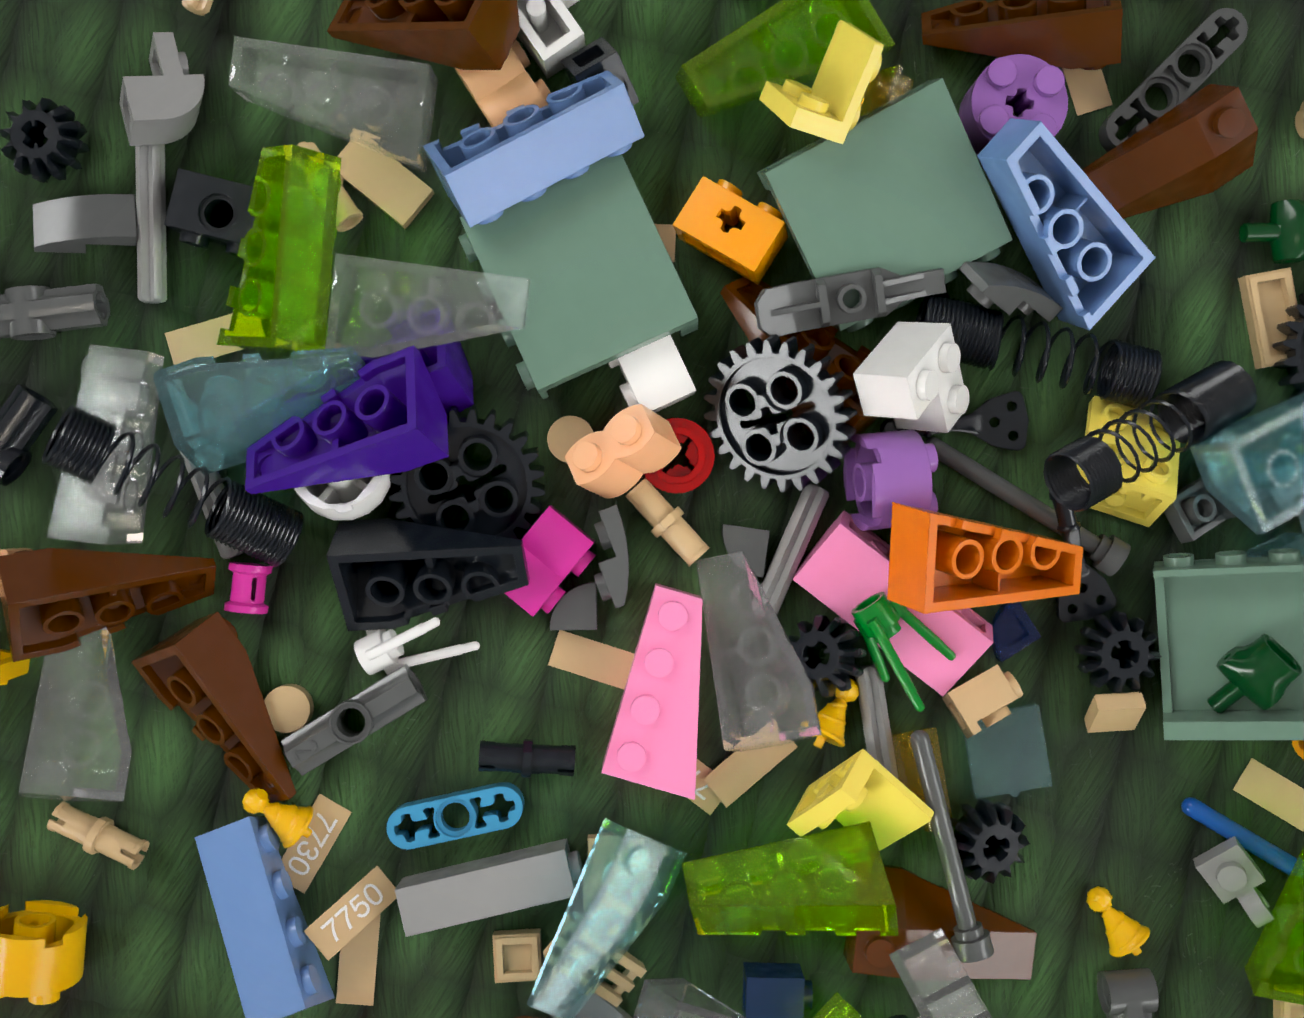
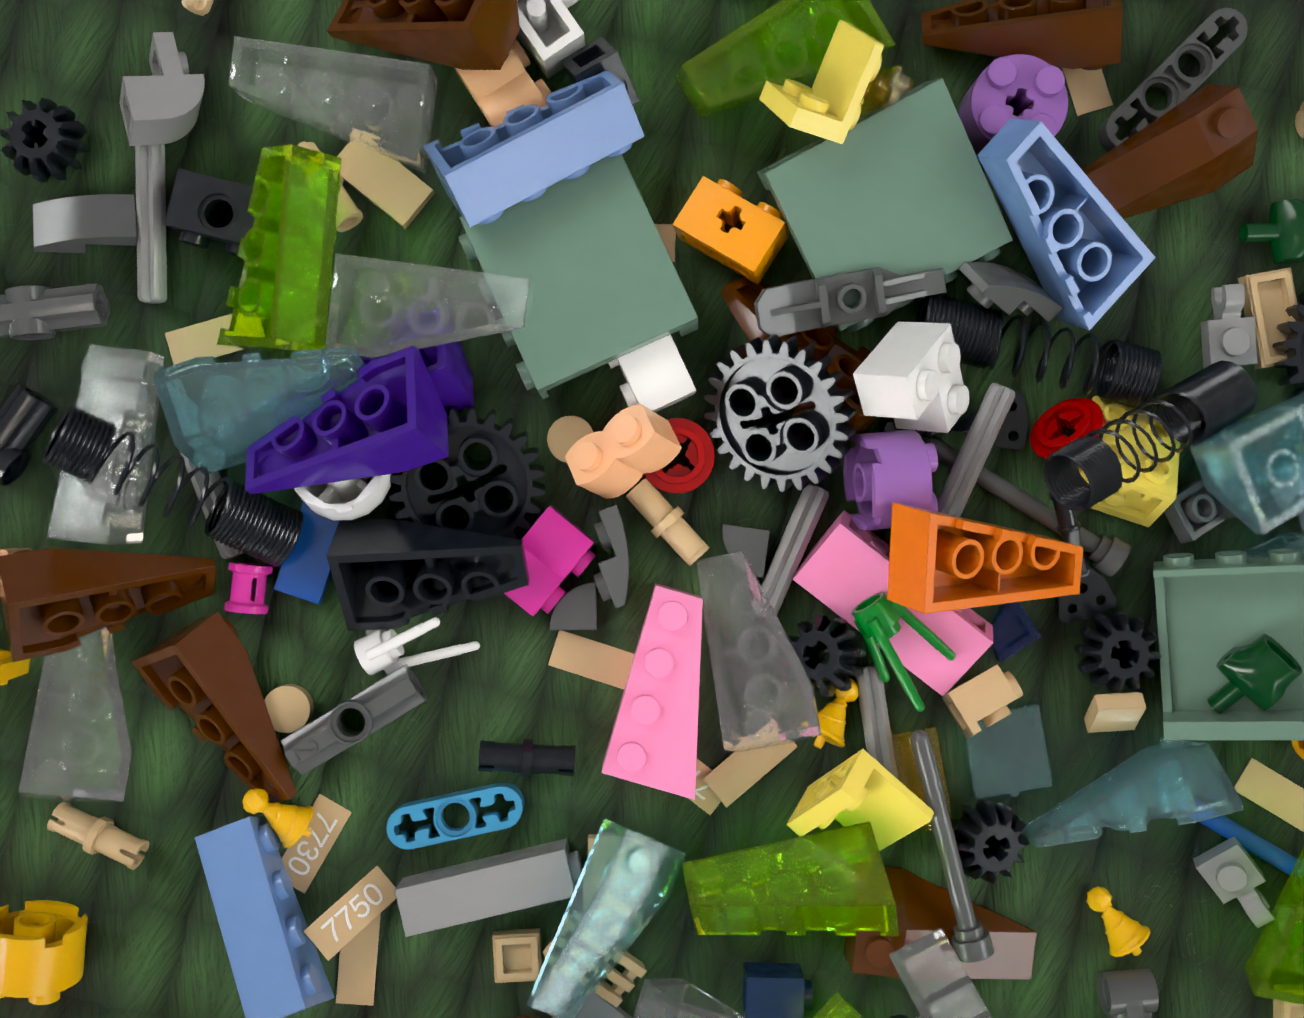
(307, 568): none -> blue tile
(975, 449): none -> light grey axle
(1076, 414): none -> red gear
(1158, 782): none -> clear light blue wedge
(1228, 335): none -> light grey plate

